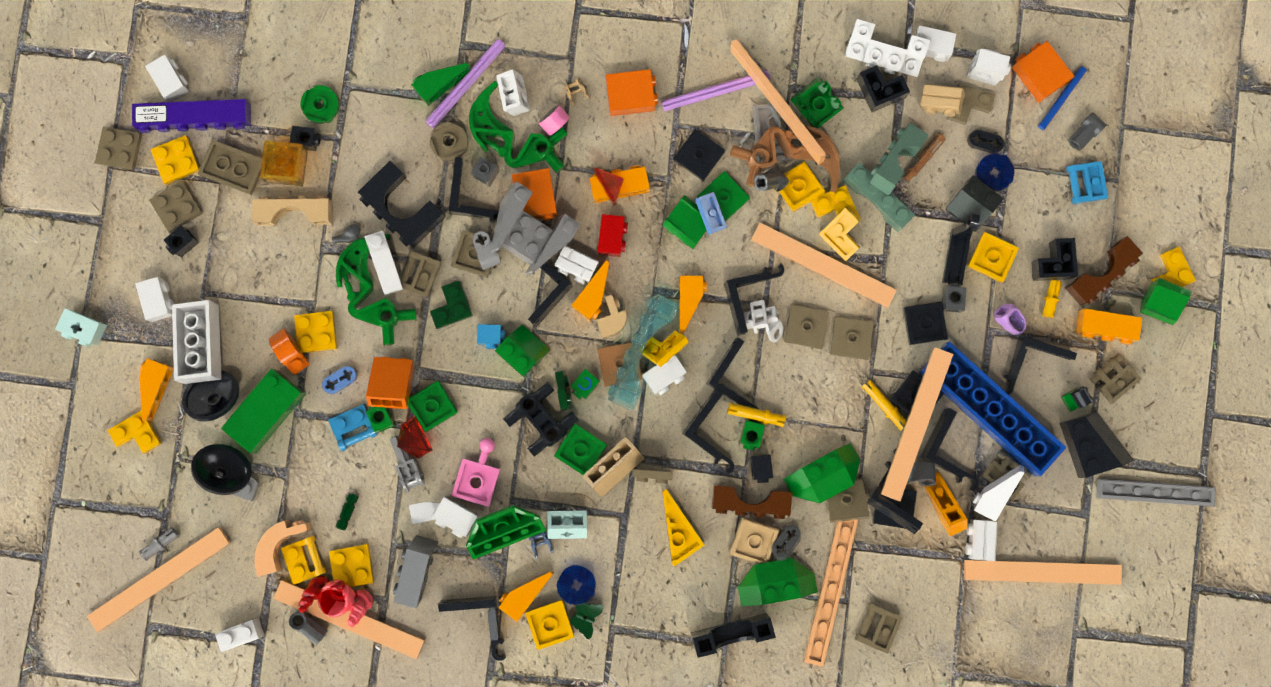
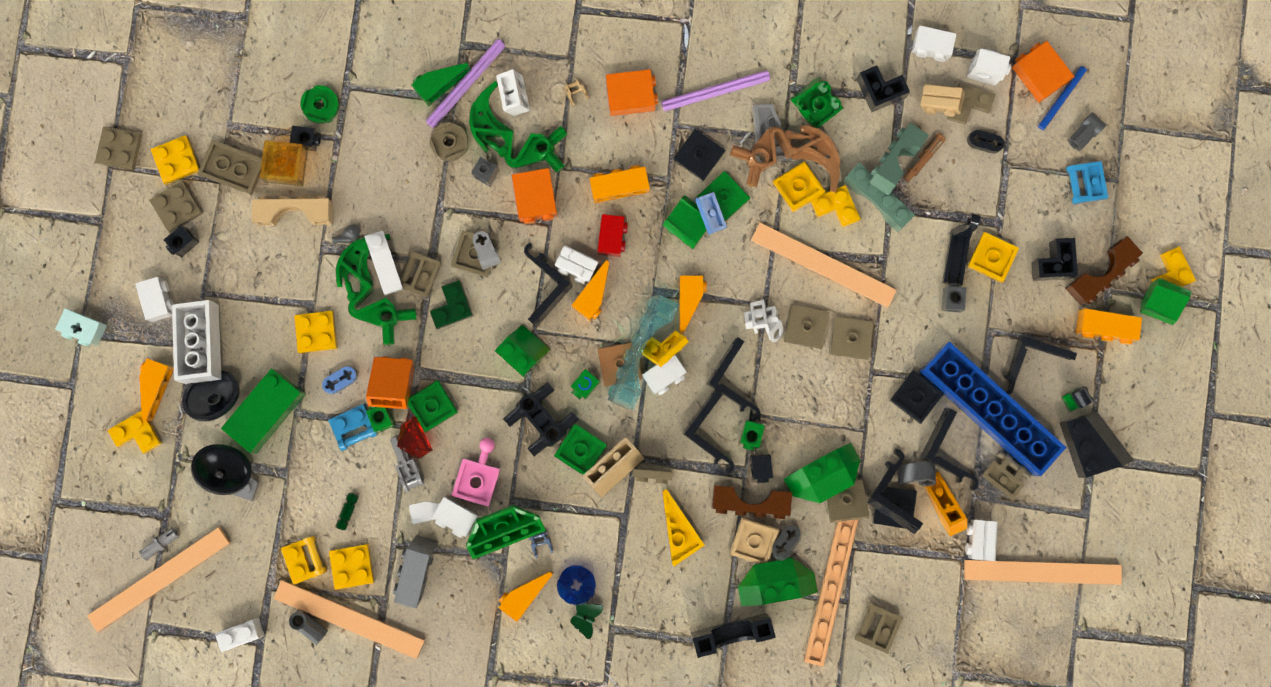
(167, 78): white brick -> none
(191, 115): dark purple brick -> none
(268, 547): light nougat arch -> none
(287, 351): orange brick -> none
(336, 599): hair -> none
(411, 229): black arch -> none
(454, 198): black hinge -> none
(479, 603): black hinge -> none
(490, 335): dark azure brick -> none
(526, 235): light grey wedge -> none
(549, 624): yellow plate -> none
(554, 120): bright pink piece -> none
(565, 398): dark green plate -> none
(567, 524): light aqua brick -> none
(610, 183): clear red slope -> none
(615, 322): tan brick -> none
(733, 297): black hinge -> none
(763, 416): yellow pin -> none
(771, 180): dark grey piece -> none
(778, 102): light nougat tile -> none
(836, 234): yellow plate -> none
(885, 55): white bracket -> none
(890, 411): yellow pin -> none
(916, 424): light nougat tile -> none
(925, 323): black plate -> none
(974, 199): pearl dark grey slope -> none
(995, 495): white slope -> none
(1000, 163): clear blue plate -> none
(1010, 319): lavender rock -> none
(1052, 298): yellow axle -> none
(1119, 383): dark tan plate -> none
(1155, 492): light grey tile -> none

